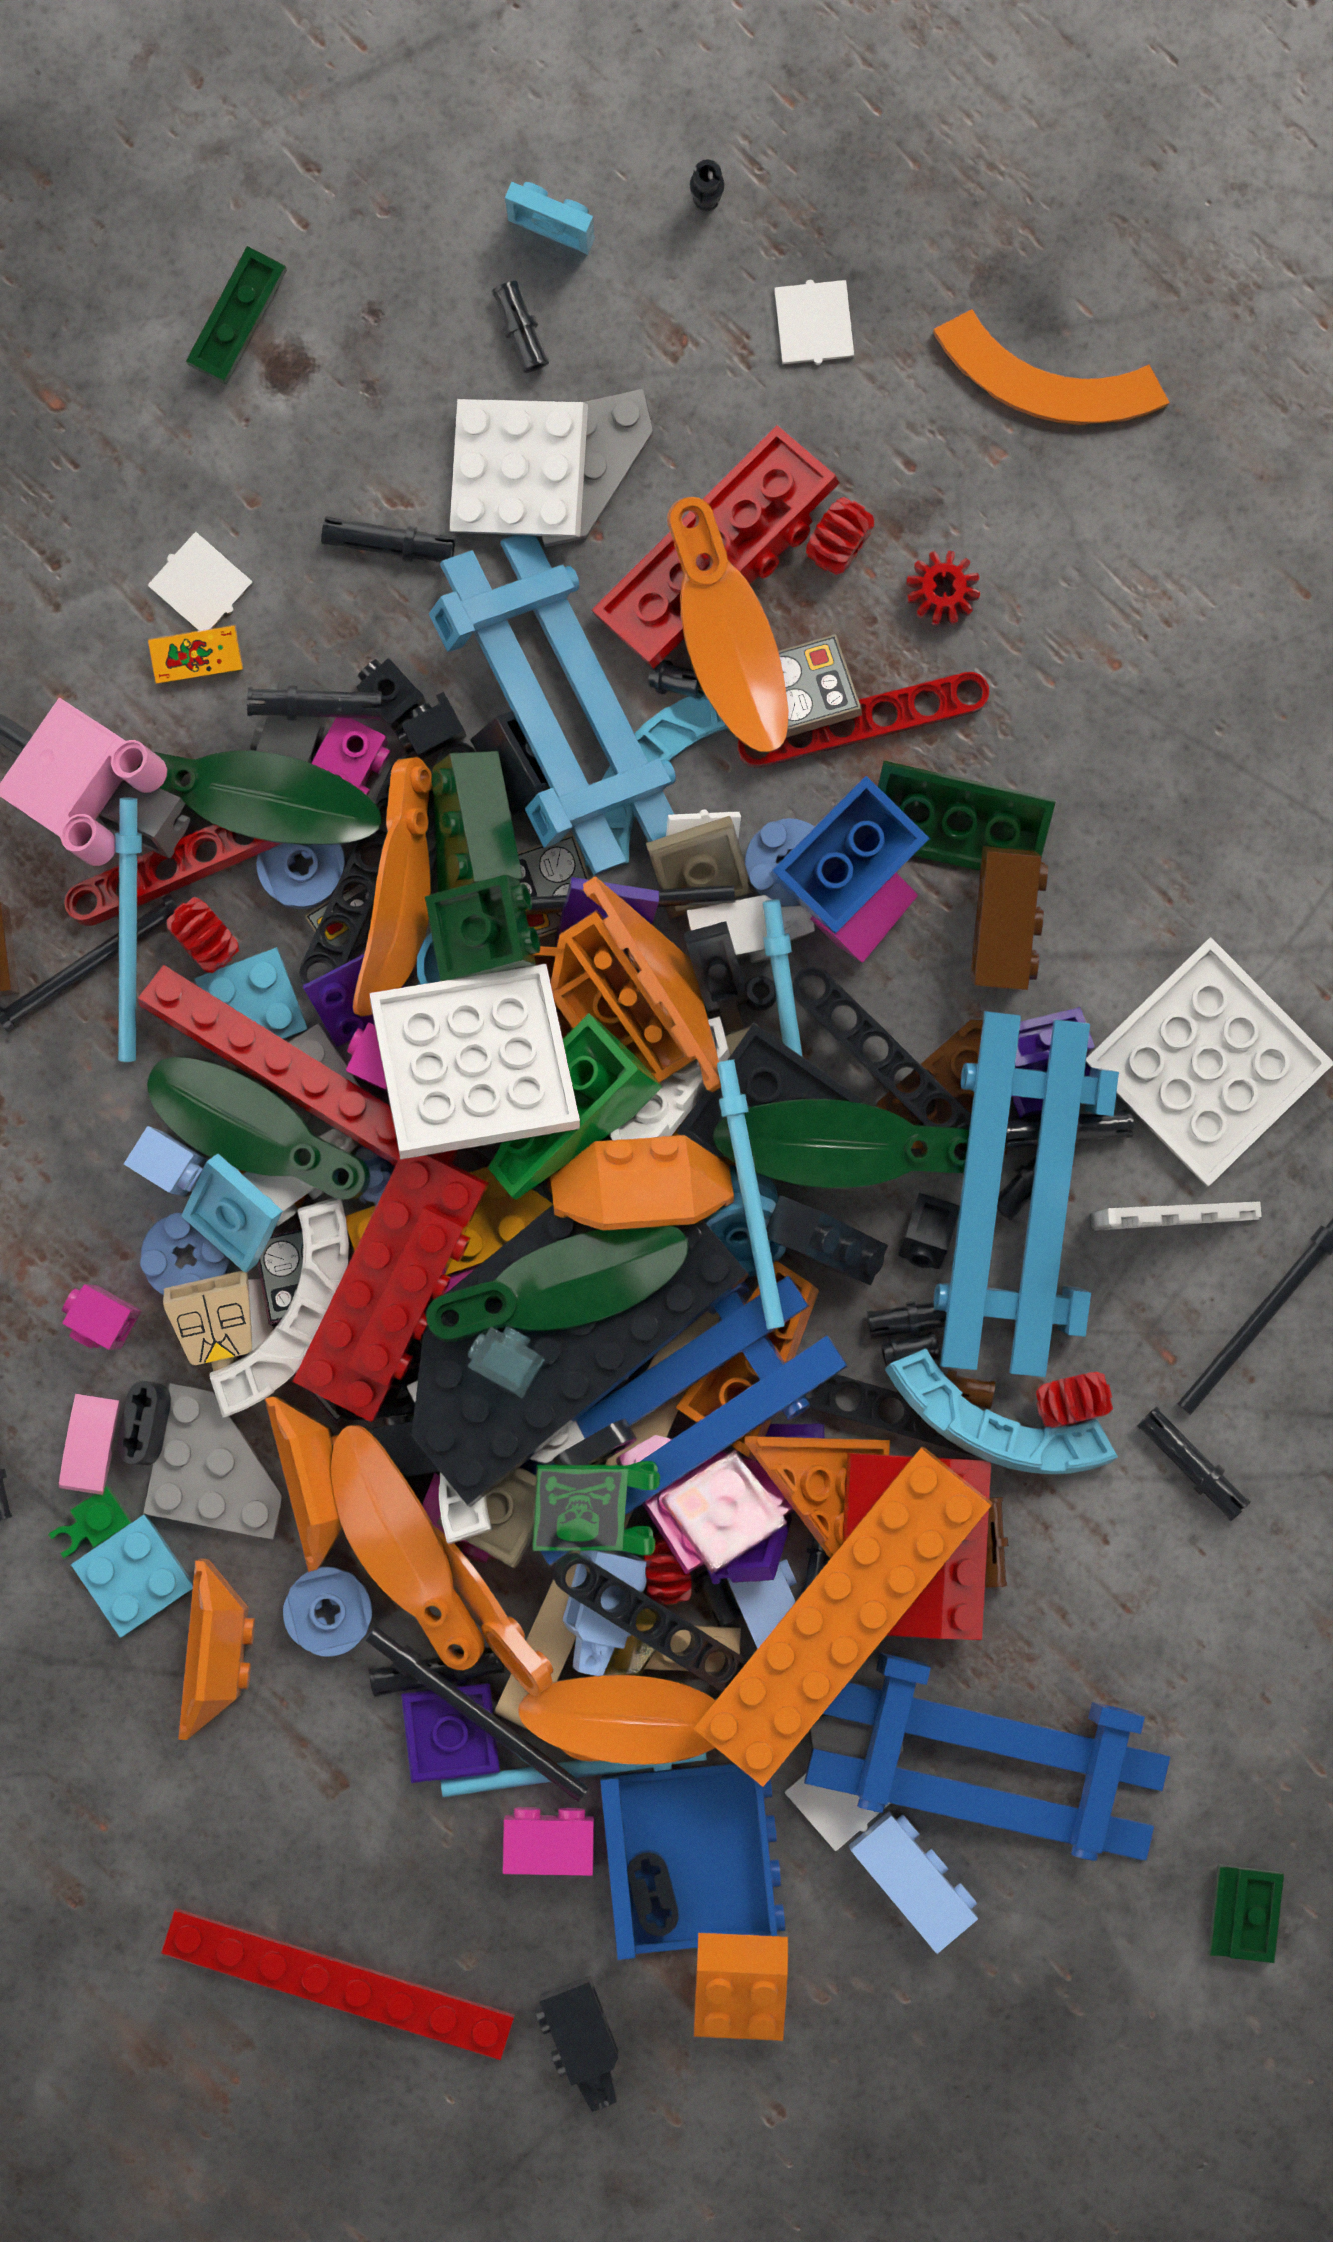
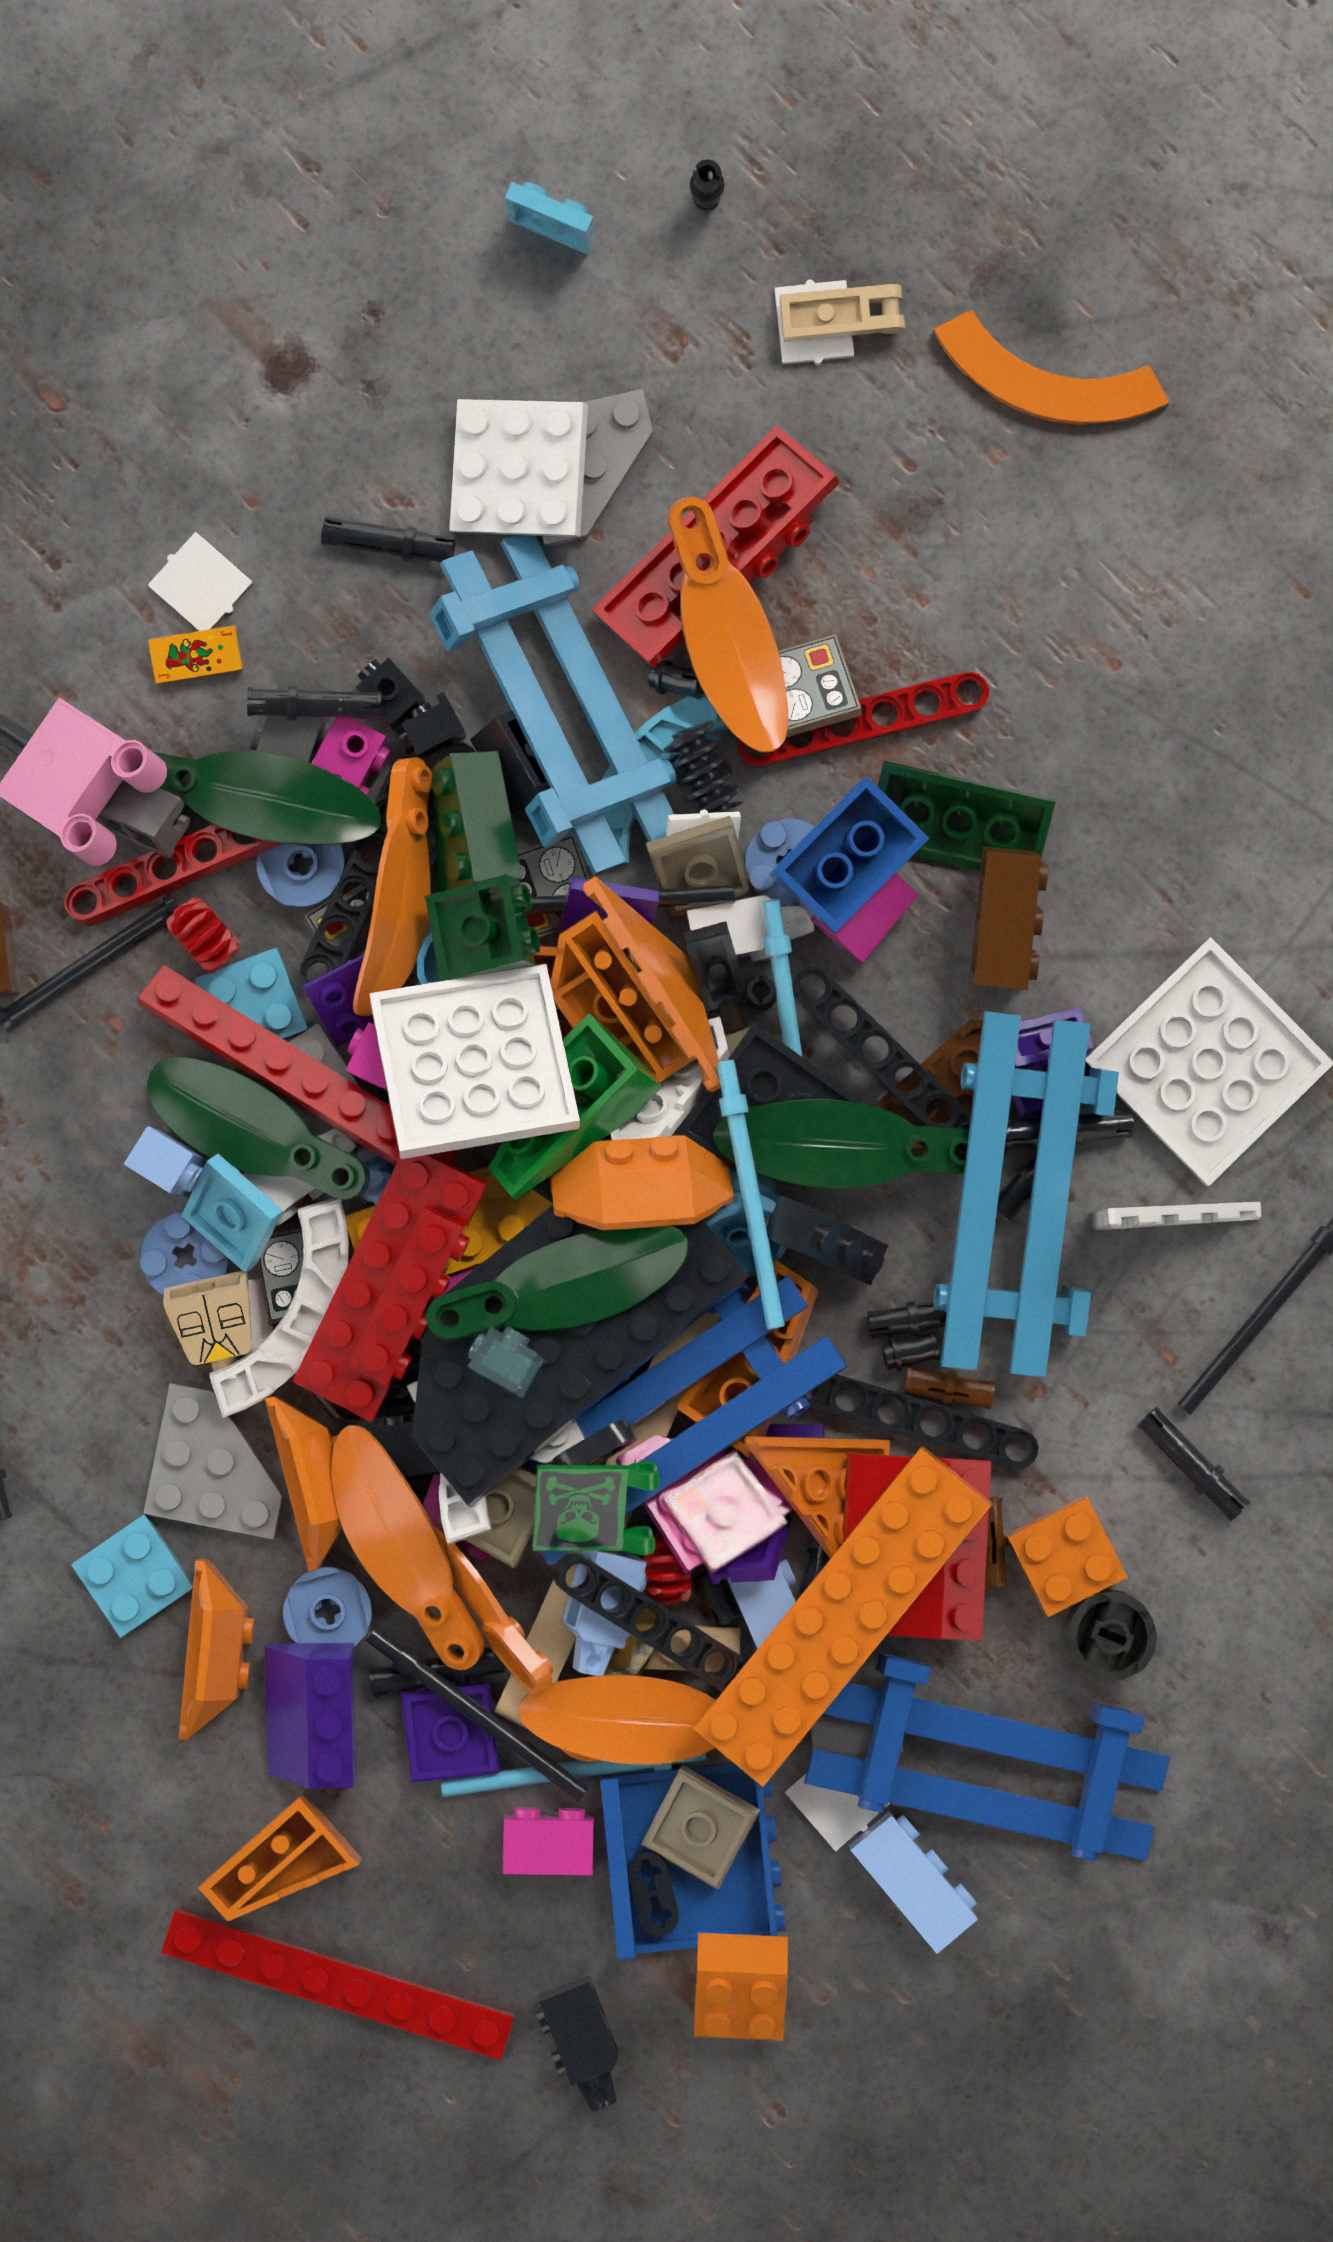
(89, 1444): bright pink slope -> none
(96, 1519): green plate -> none
(99, 1317): dark pink brick -> none
(127, 844): medium azure bar -> none
(144, 1423): black beam -> none
(236, 315): dark green plate -> none
(282, 1858): none -> orange wedge
(311, 1713): none -> dark purple slope
(509, 300): black pin -> none
(700, 1827): none -> dark tan tile
(702, 769): none -> black piece
(840, 535): red gear -> none
(841, 312): none -> tan plate
(929, 1231): black bracket -> none
(959, 590): red gear -> none
(991, 1435): medium azure tile -> none
(1065, 1556): none -> orange brick
(1074, 1399): red gear -> none
(1110, 1635): none -> pearl dark grey brick
(1246, 1913): dark green plate -> none

